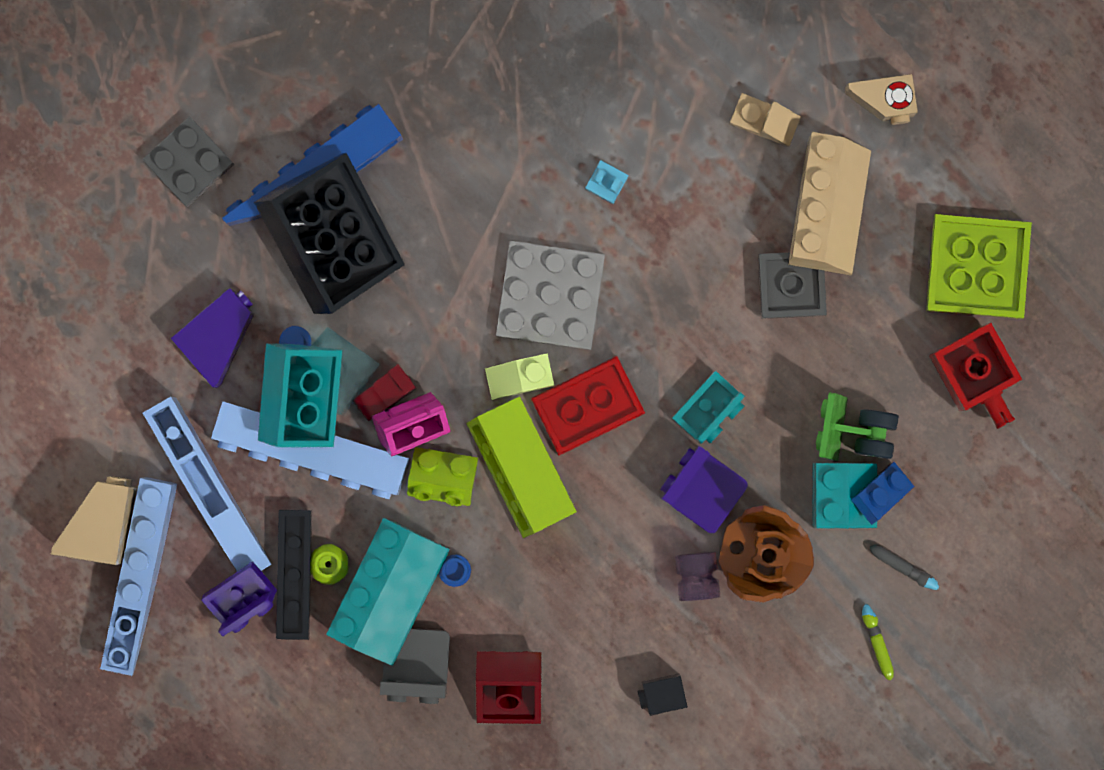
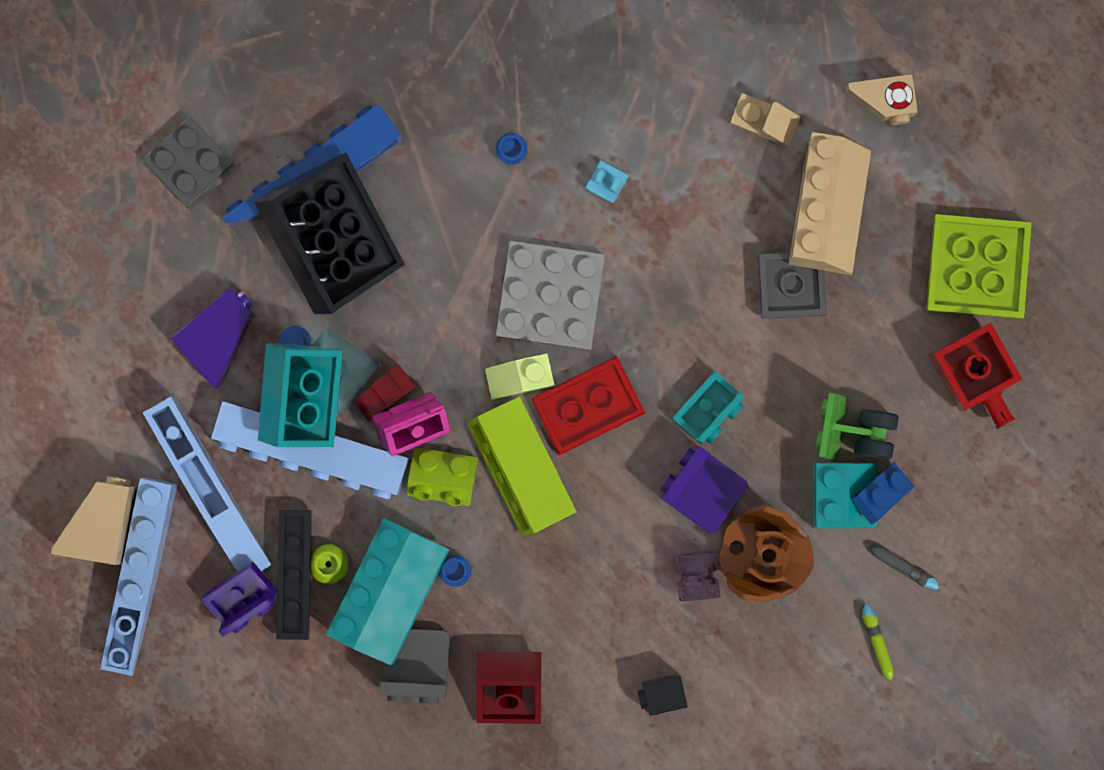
(511, 148): none -> blue plate

